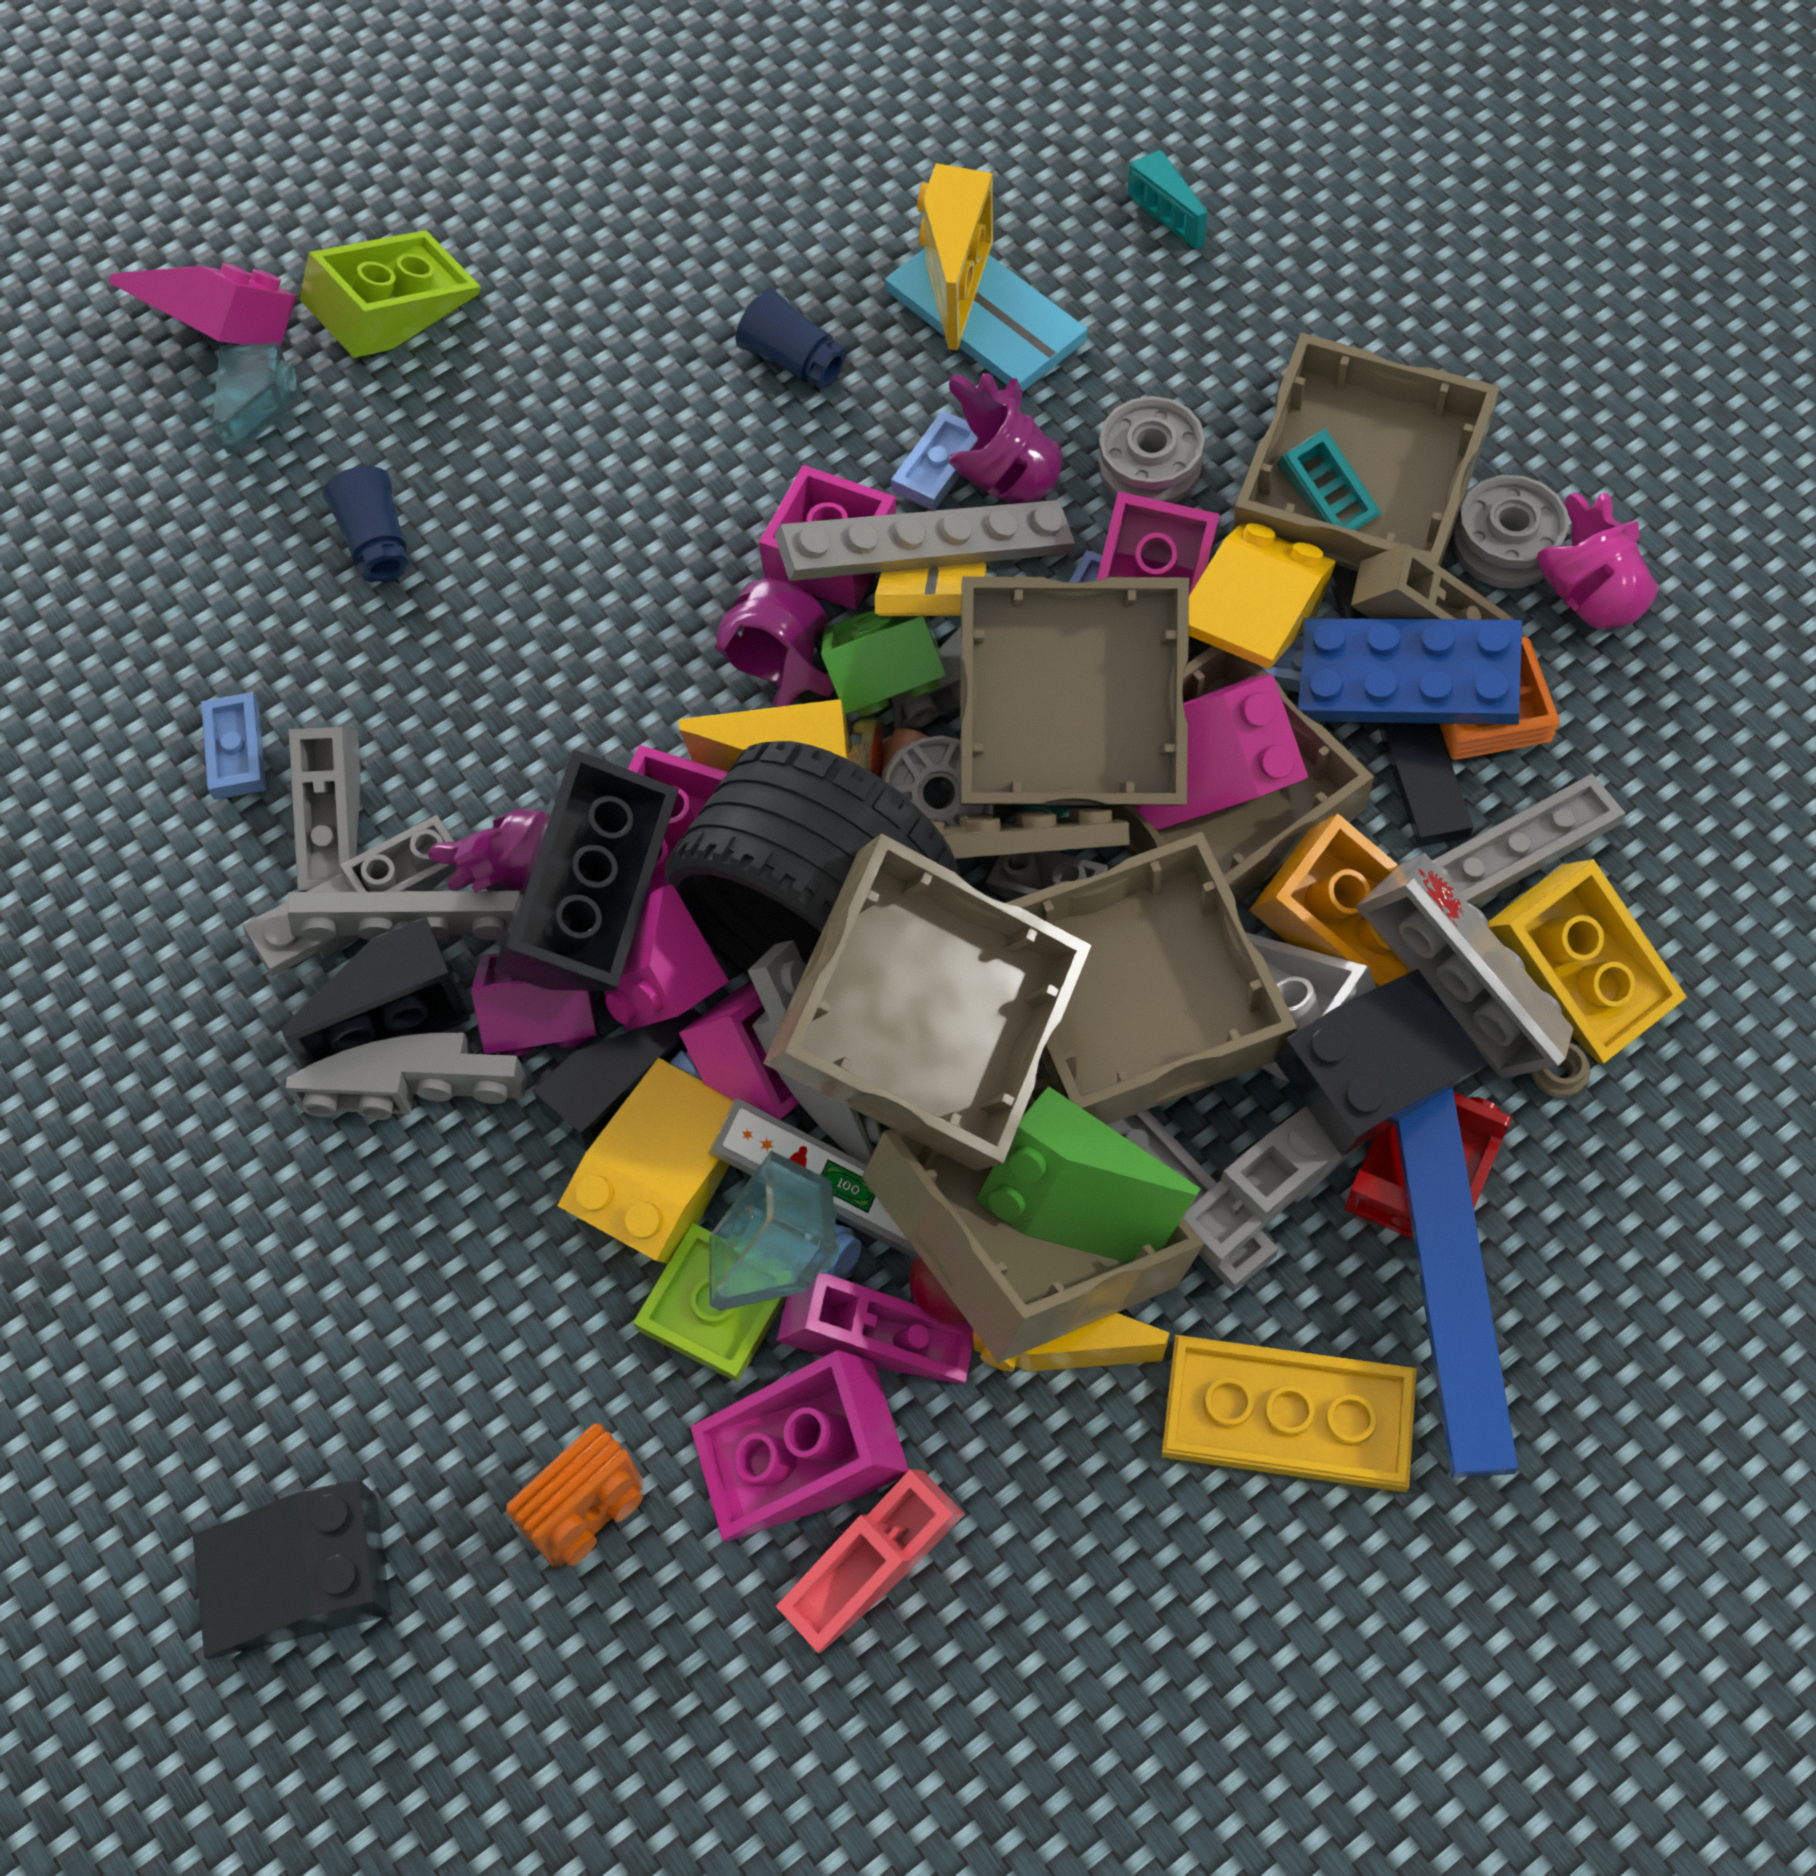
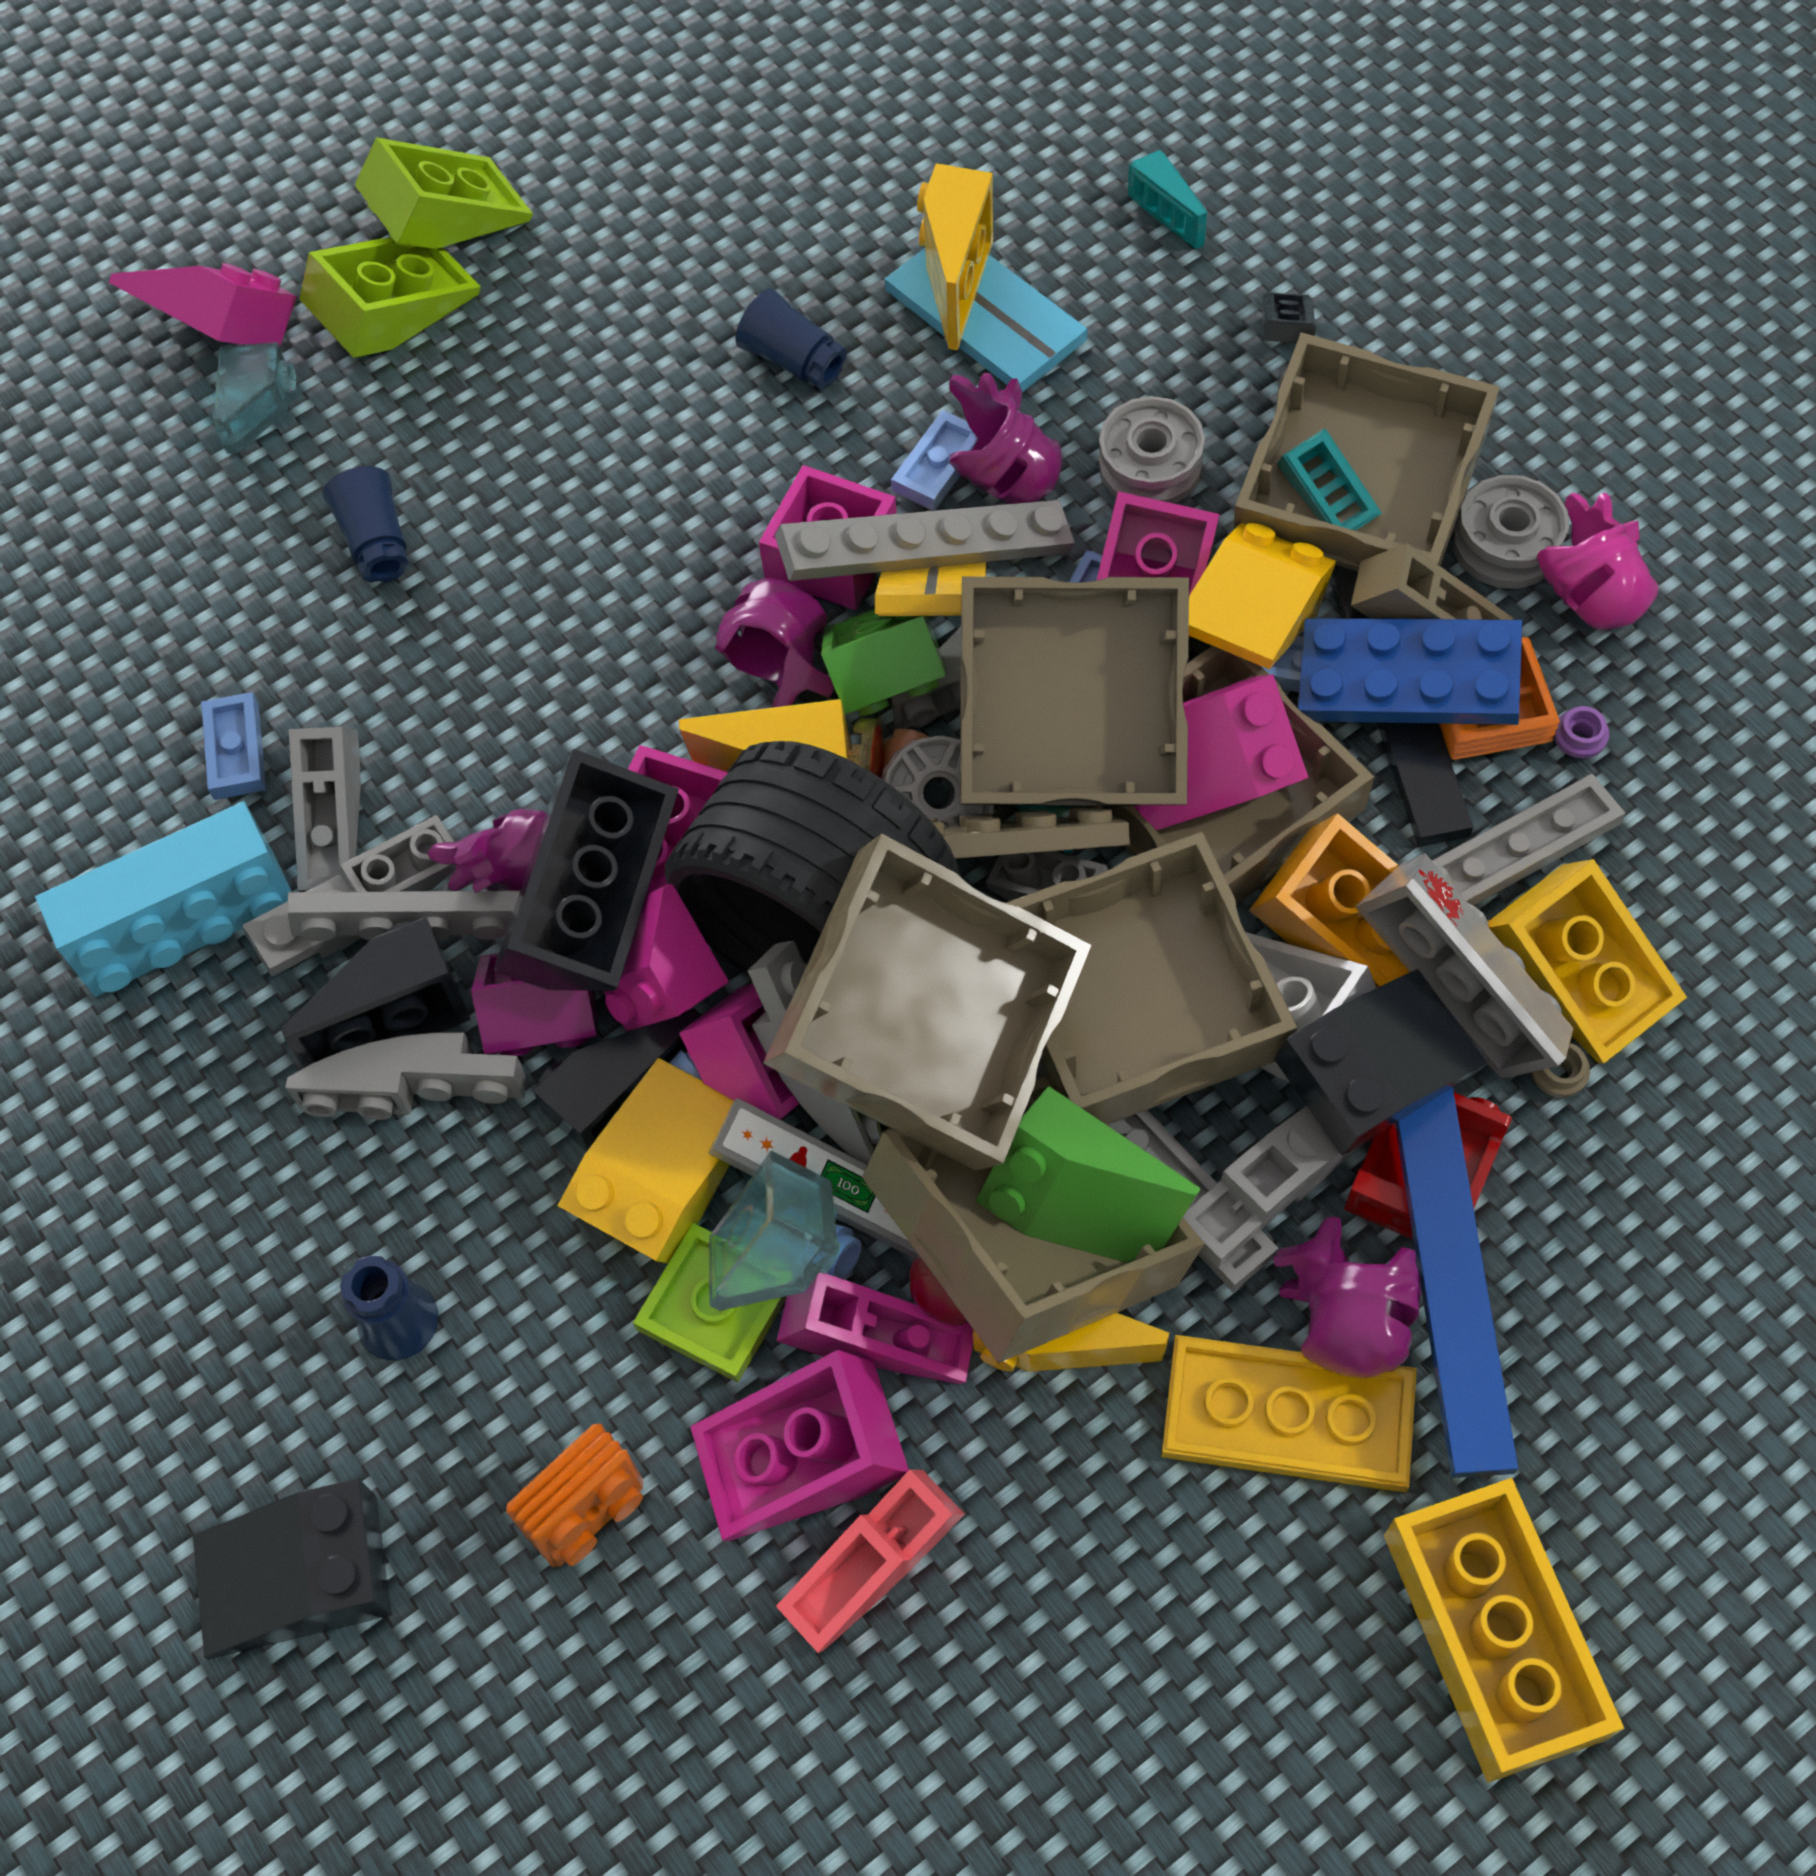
(164, 900): none -> medium azure brick
(389, 1309): none -> dark blue plant
(437, 194): none -> lime slope
(1287, 316): none -> black tile
(1354, 1307): none -> magenta piece
(1501, 1630): none -> yellow brick
(1586, 721): none -> medium lavender plate

